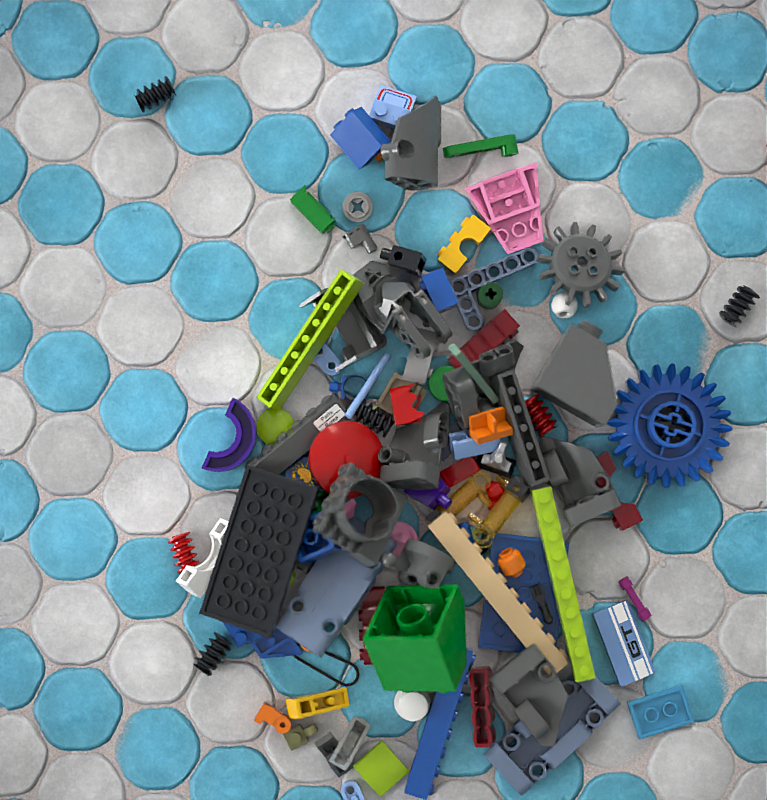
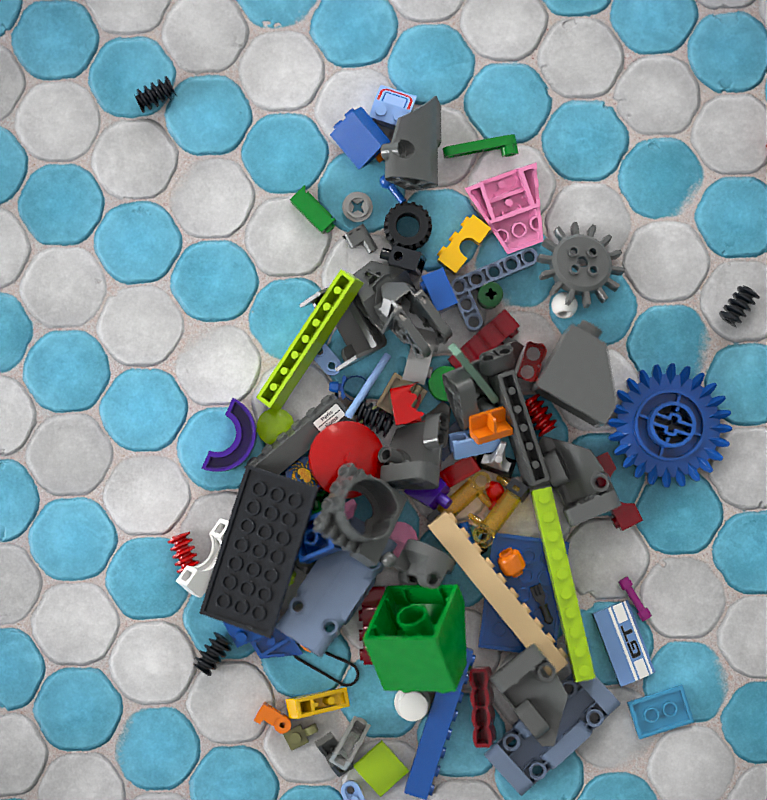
(393, 189): none -> blue bar
(411, 210): none -> black tyre
(534, 364): none -> red piece

